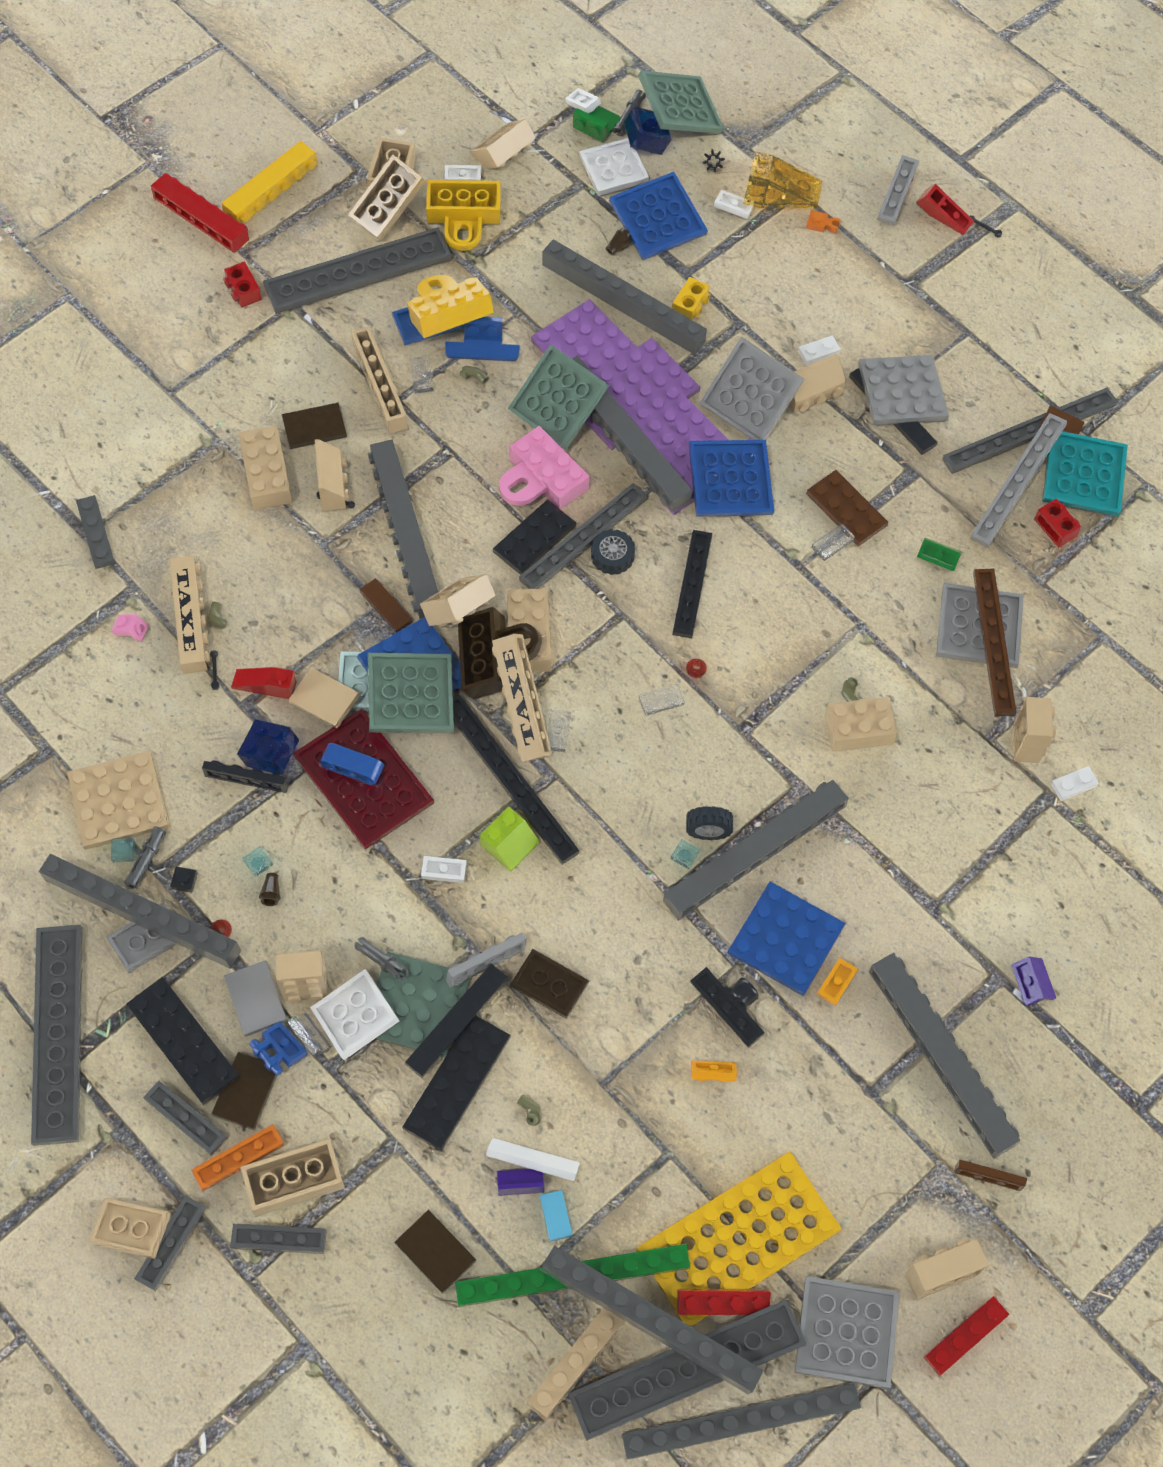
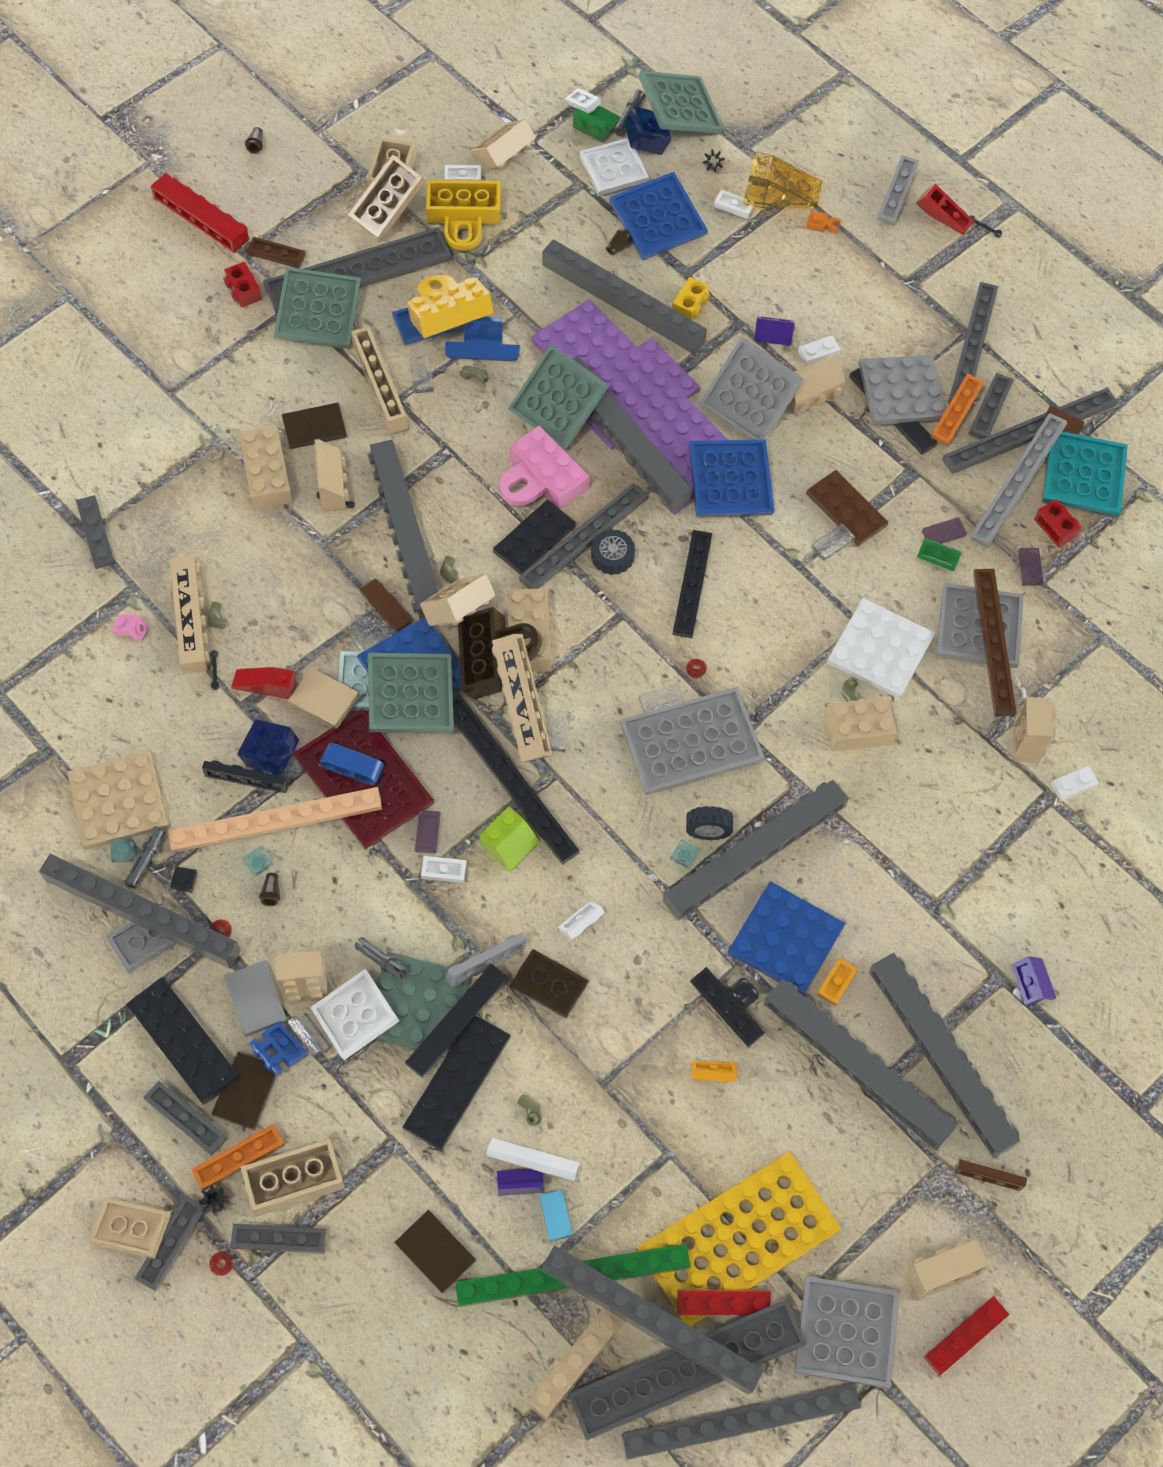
(57, 1036): dark grey plate -> none
(212, 1206): none -> black gear
(218, 1257): none -> clear red plate
(254, 142): none -> dark brown cone
(270, 182): yellow brick -> none
(275, 820): none -> light nougat plate
(276, 252): none -> reddish brown tile
(317, 307): none -> sand green plate
(427, 831): none -> clear purple tile
(446, 570): none -> olive arm
(581, 920): none -> white plate
(692, 741): none -> light grey plate
(774, 330): none -> dark purple panel
(860, 1065): none -> dark grey brick
(881, 648): none -> white plate
(945, 531): none -> clear purple tile
(957, 409): none -> orange plate
(975, 334): none -> dark grey plate
(991, 406): none -> dark grey plate
(1030, 567): none -> clear purple tile

